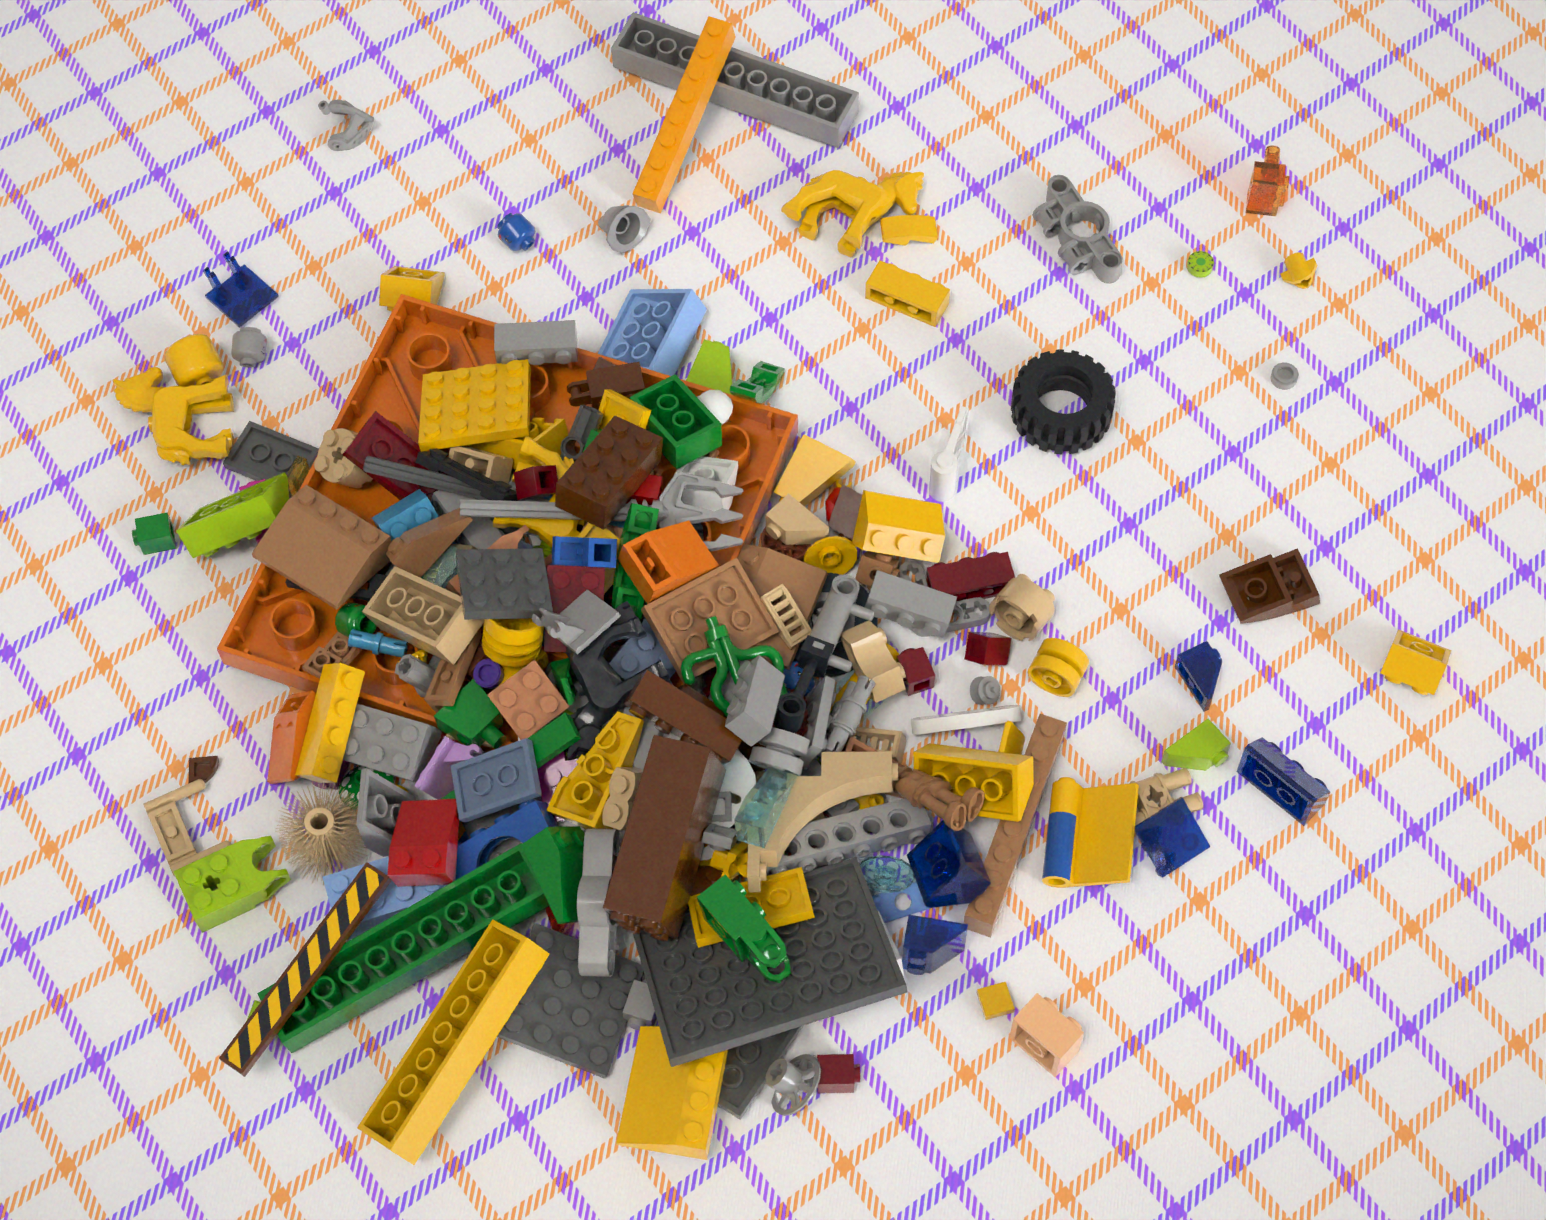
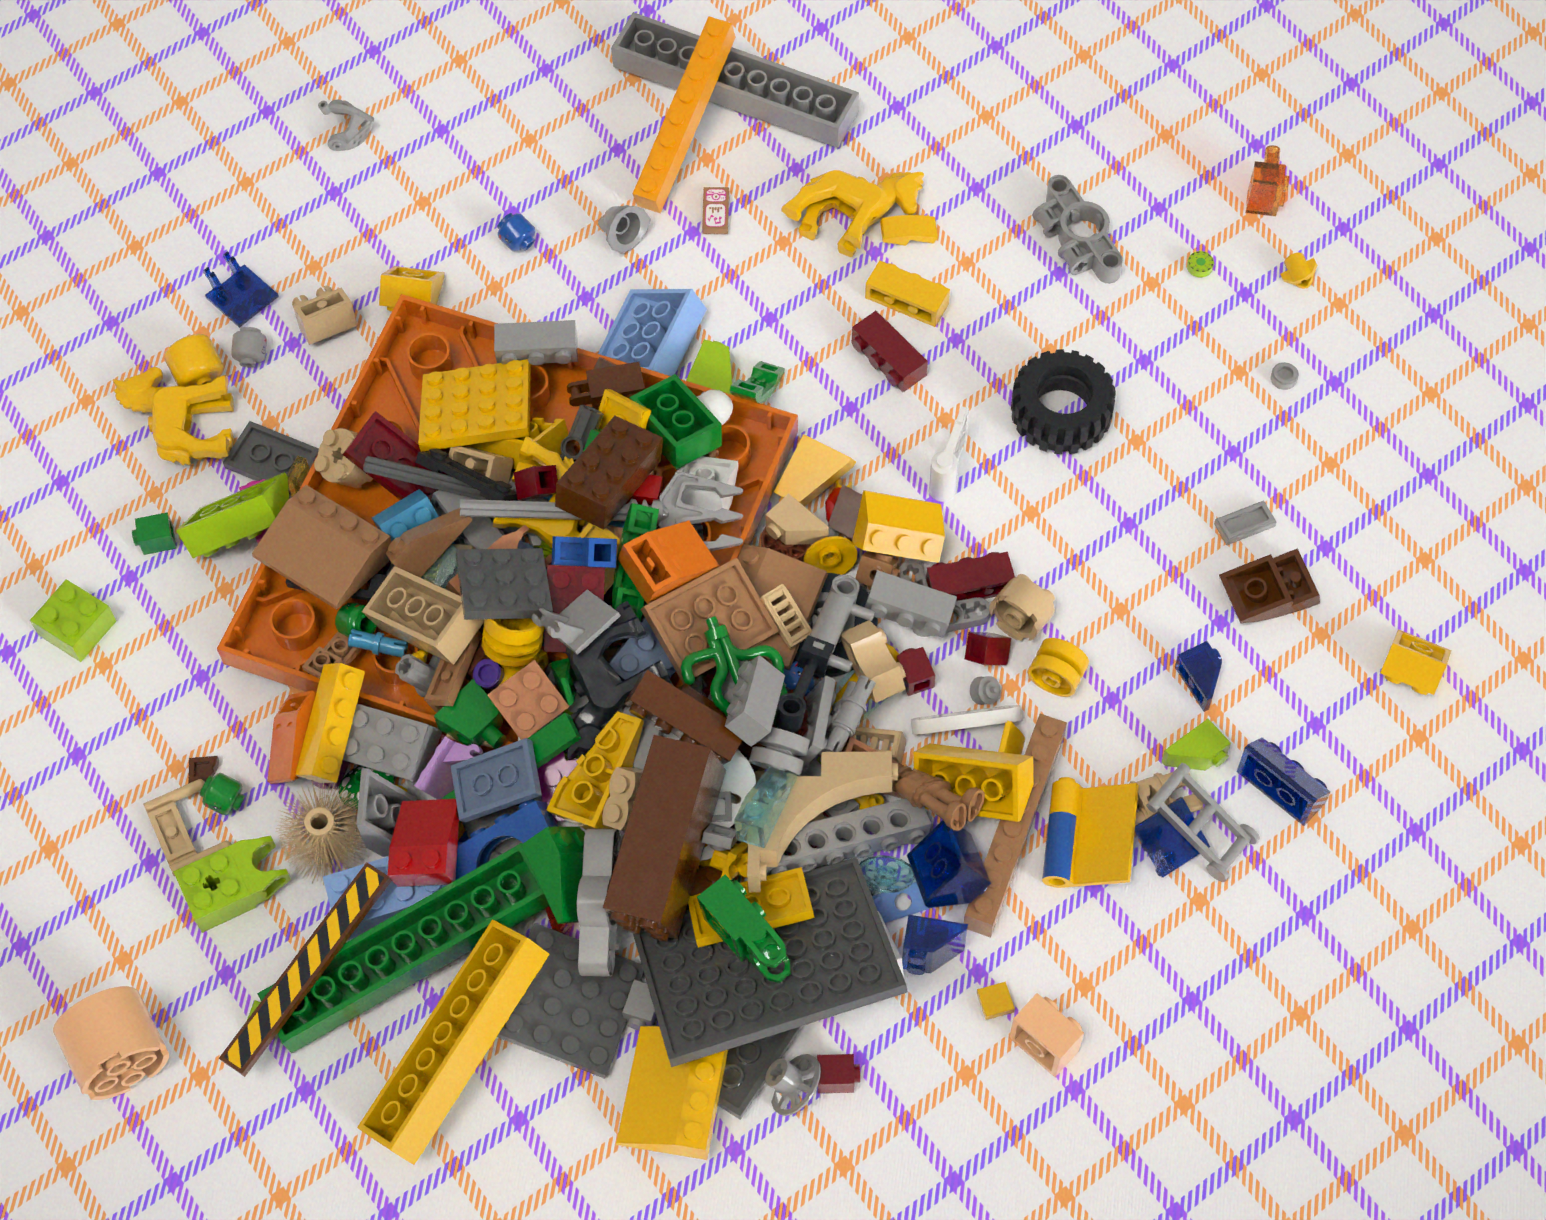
(73, 620): none -> lime brick
(110, 1042): none -> light nougat brick
(222, 794): none -> green head
(324, 315): none -> tan brick
(715, 210): none -> tile
(889, 351): none -> dark red brick
(1245, 522): none -> light grey tile
(1245, 834): none -> light grey piece

